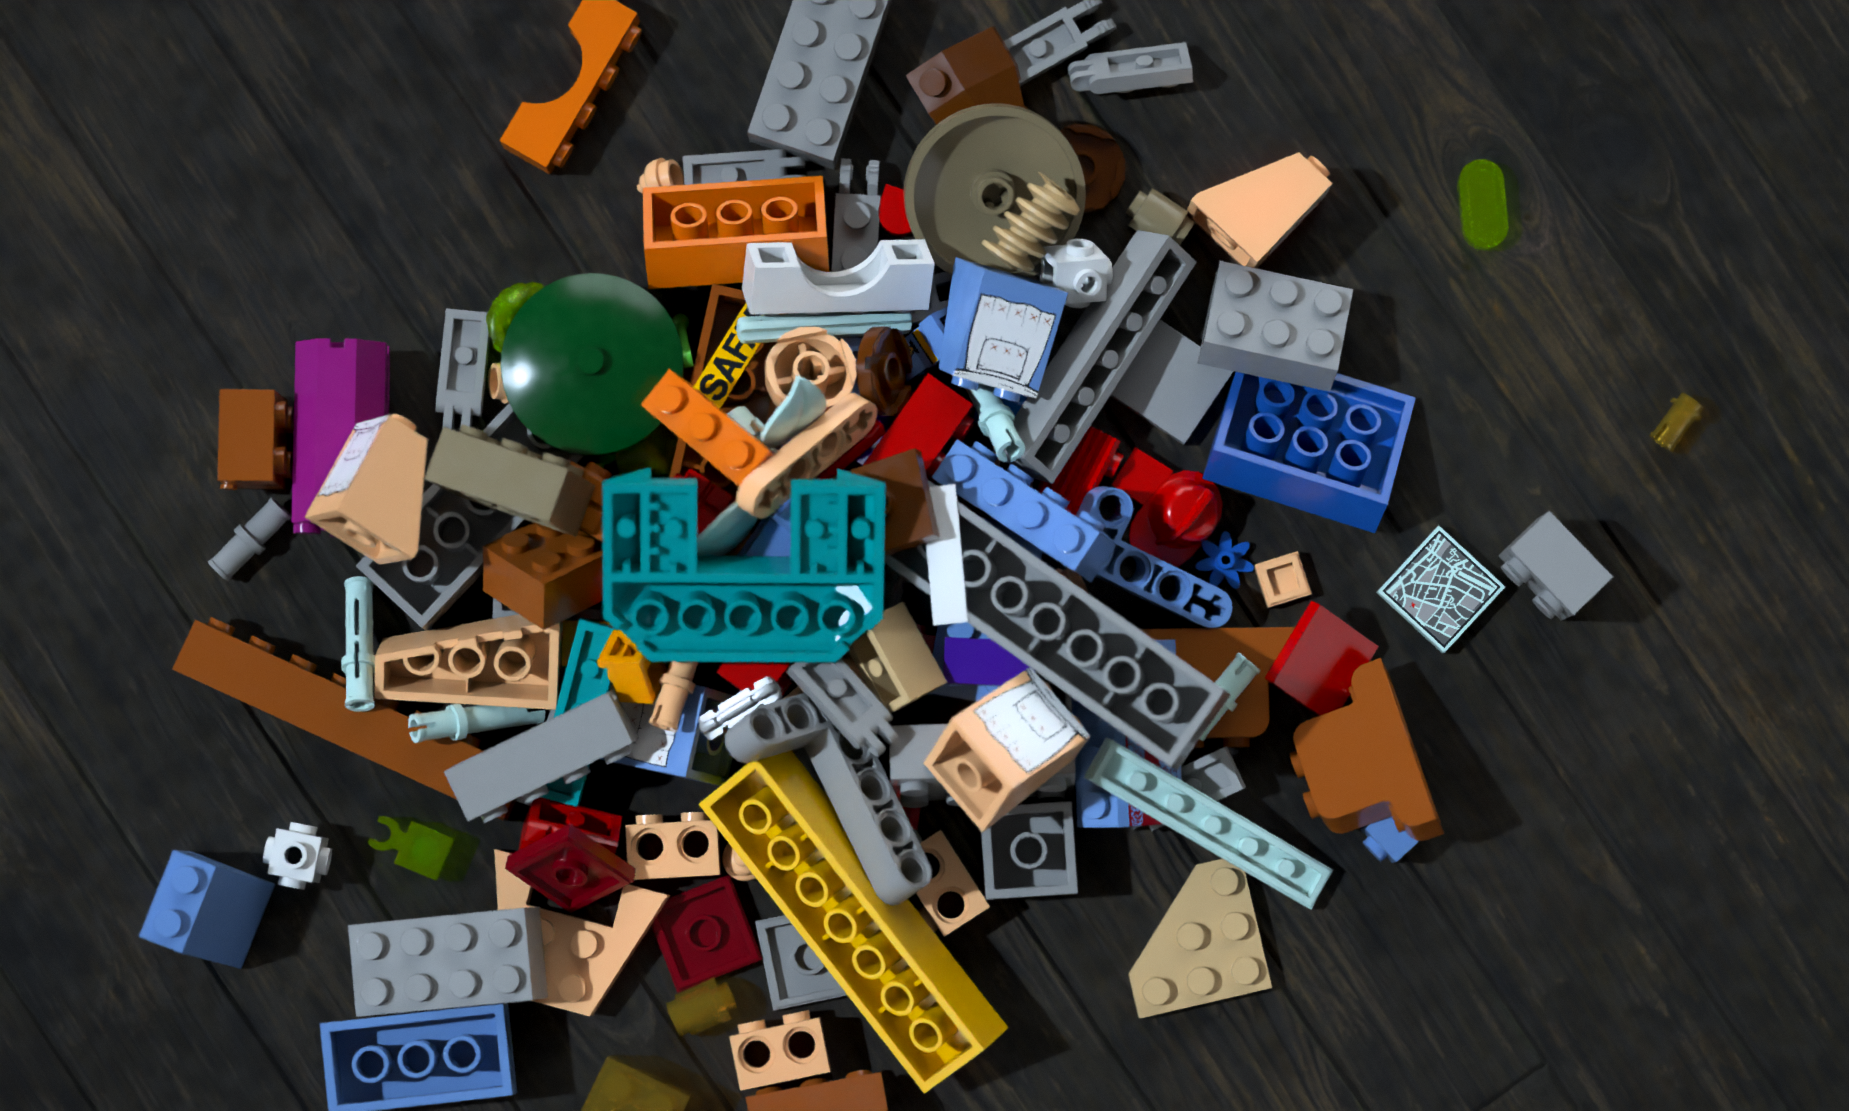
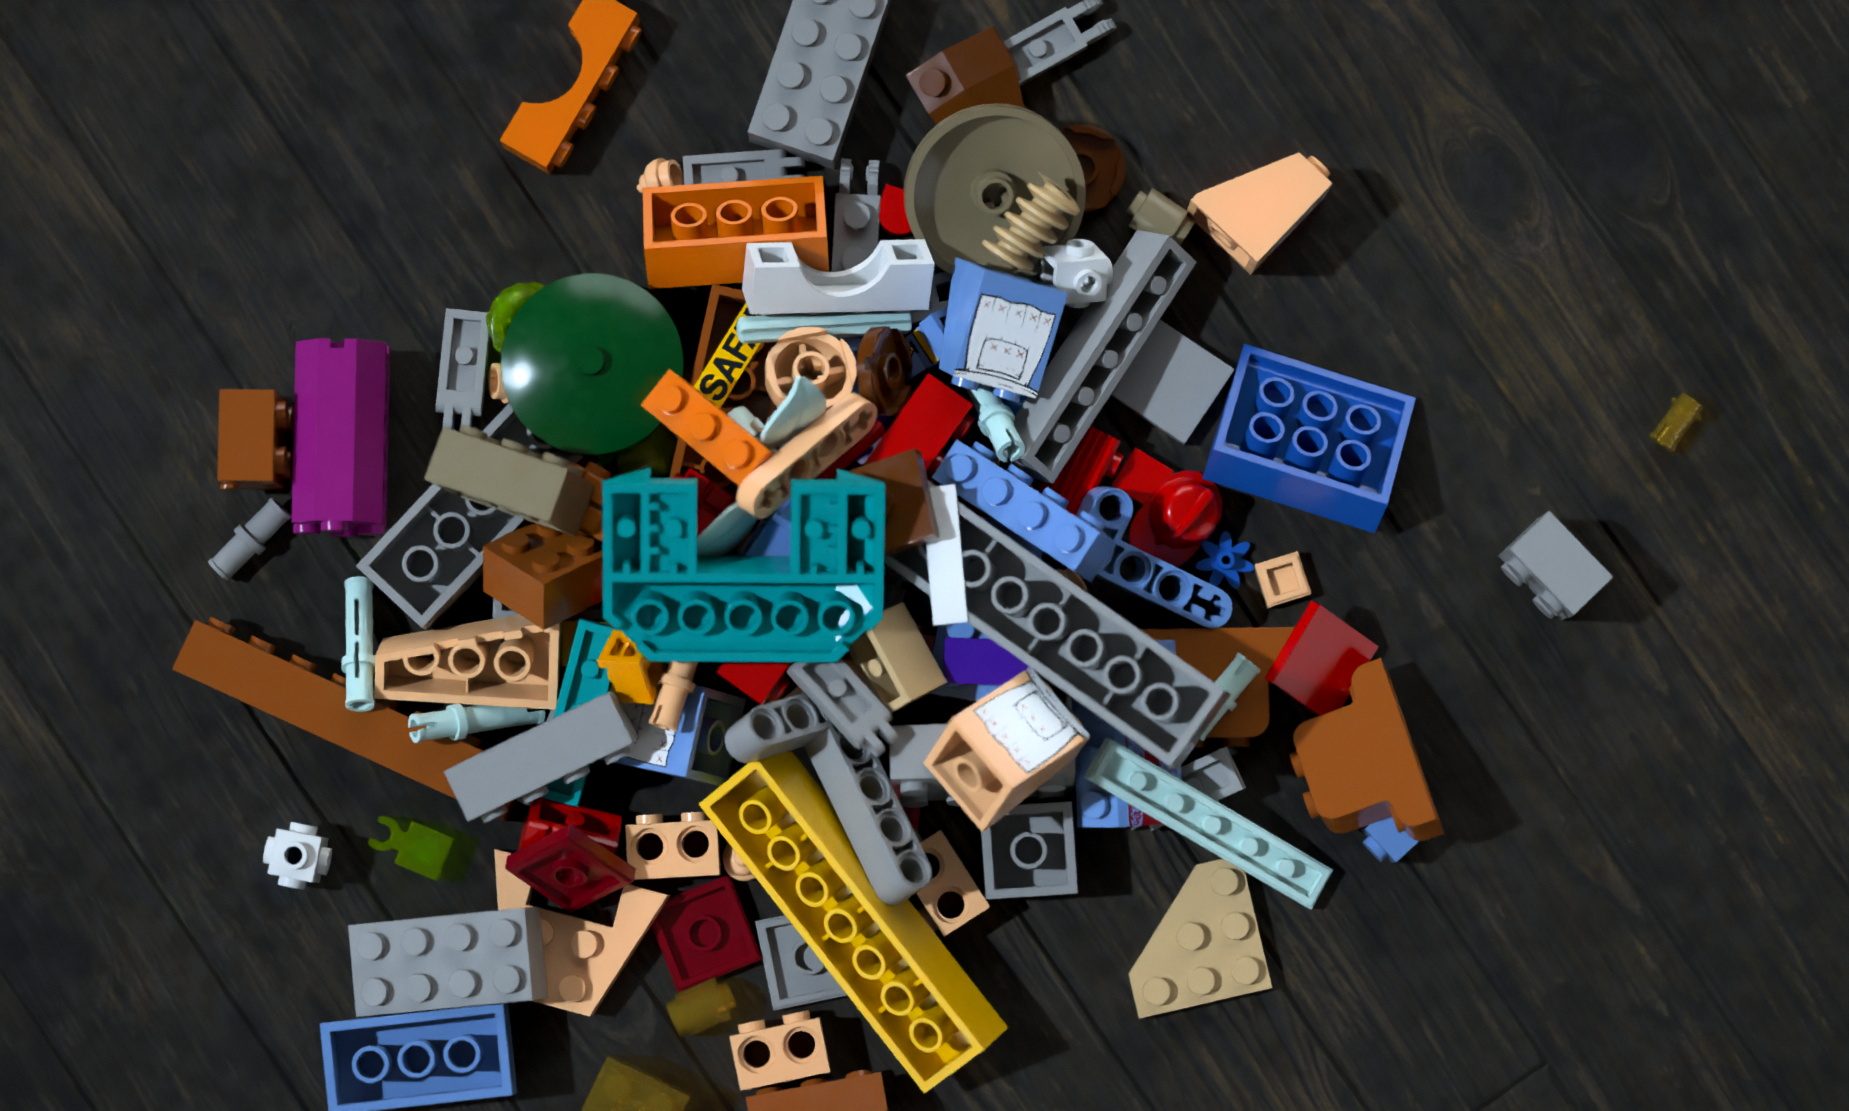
(206, 909): medium blue slope -> none
(376, 490): light nougat slope -> none
(681, 323): bright green hinge -> none
(731, 711): axle -> none
(1132, 69): light grey hinge -> none
(1275, 326): light grey brick -> none
(1440, 589): tile -> none
(1482, 204): clear neon green tile -> none

